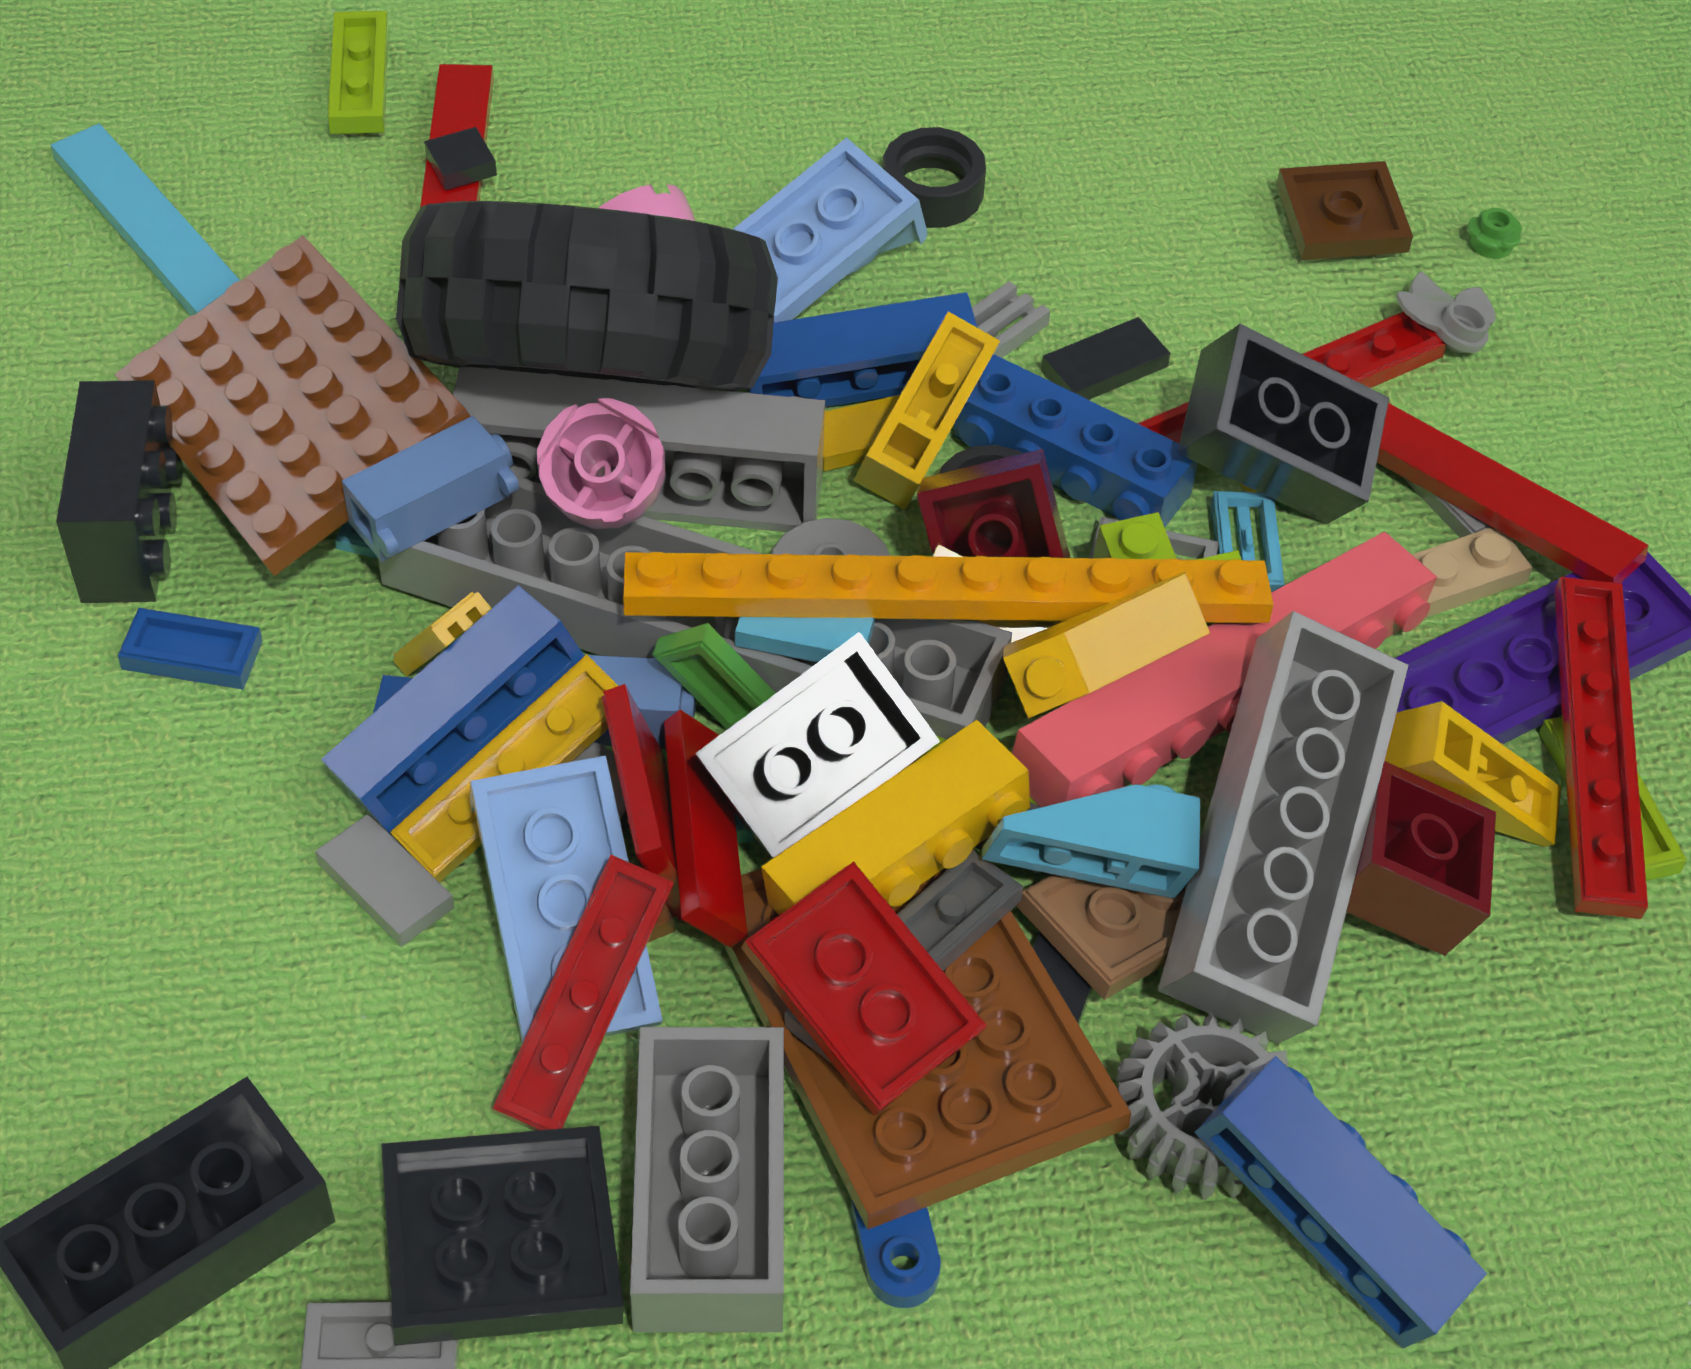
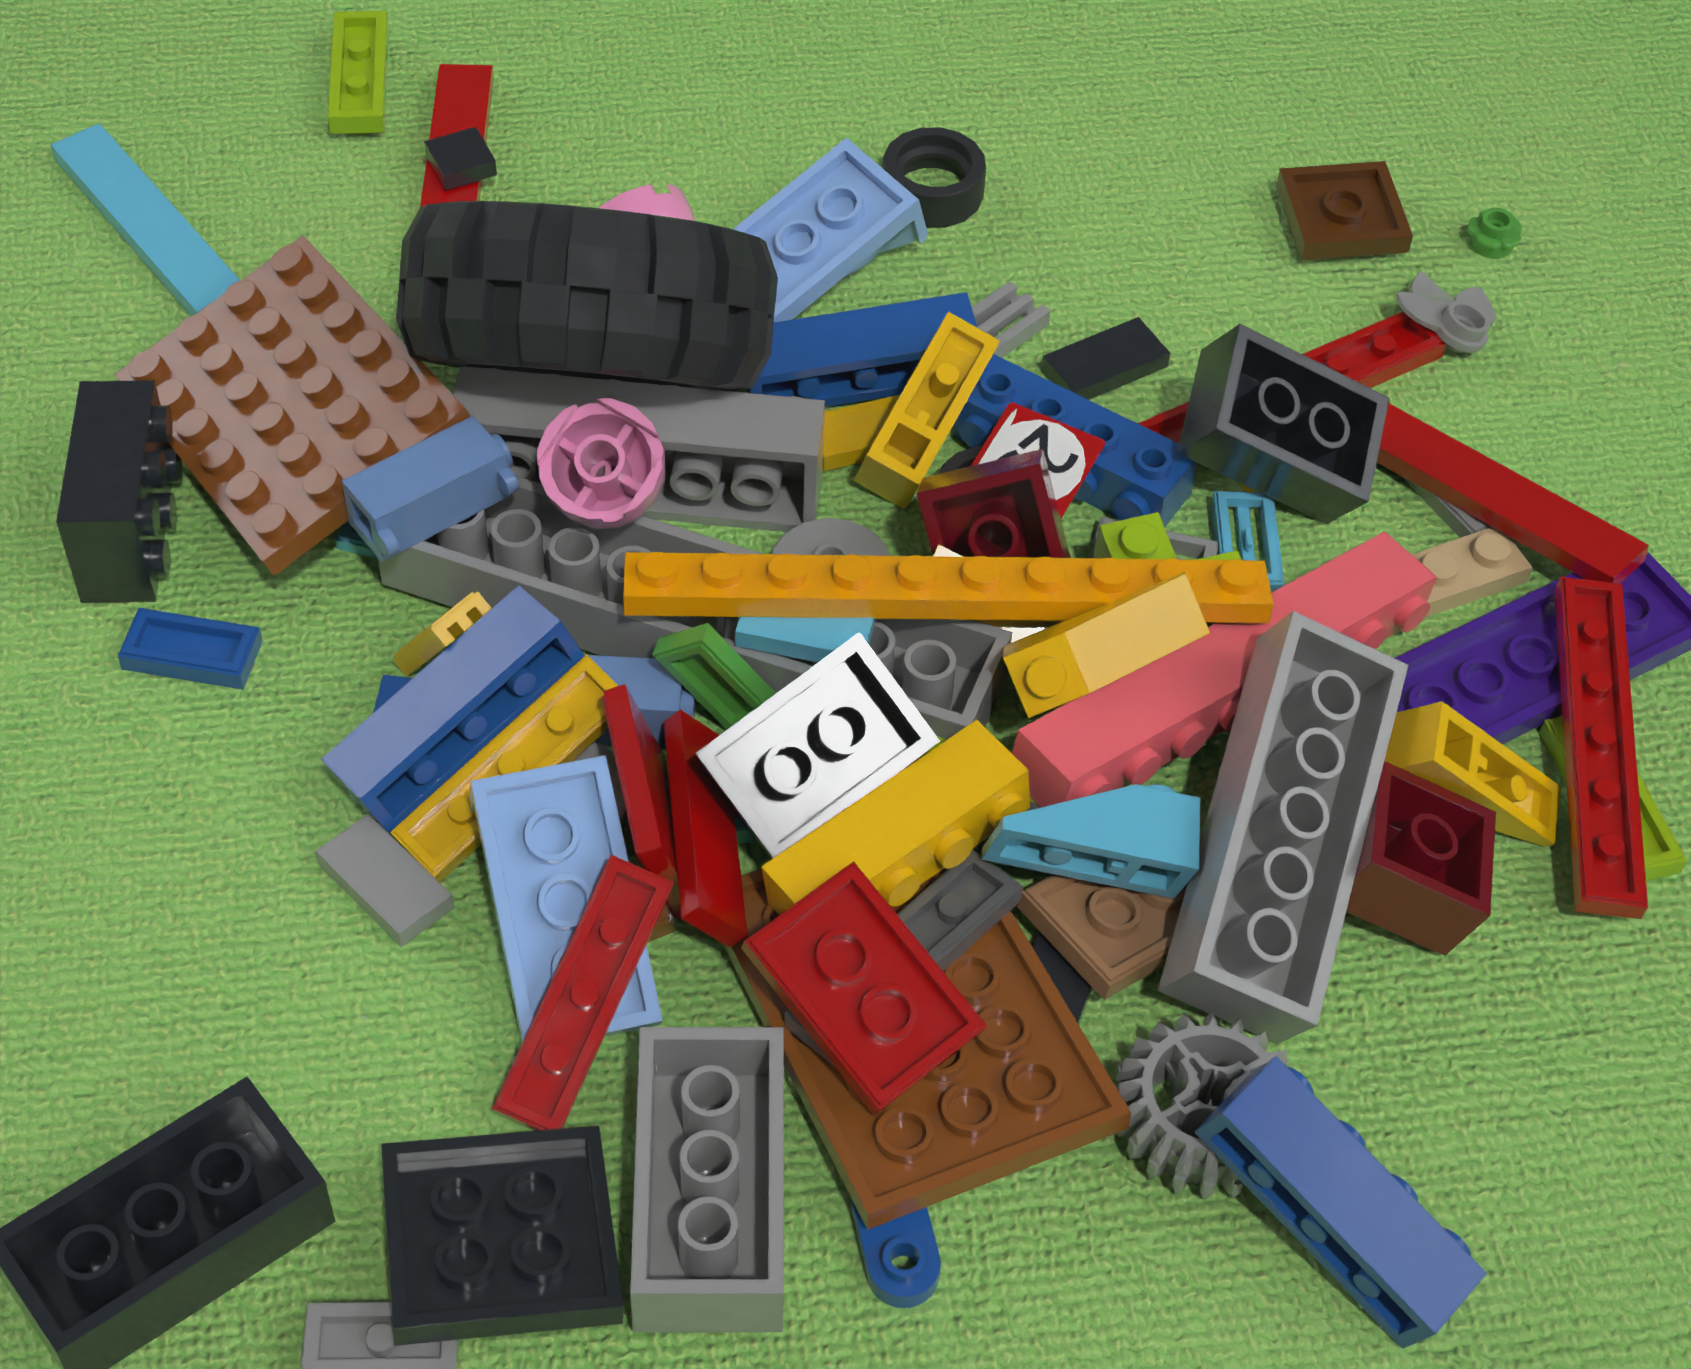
(1066, 449): none -> sticker

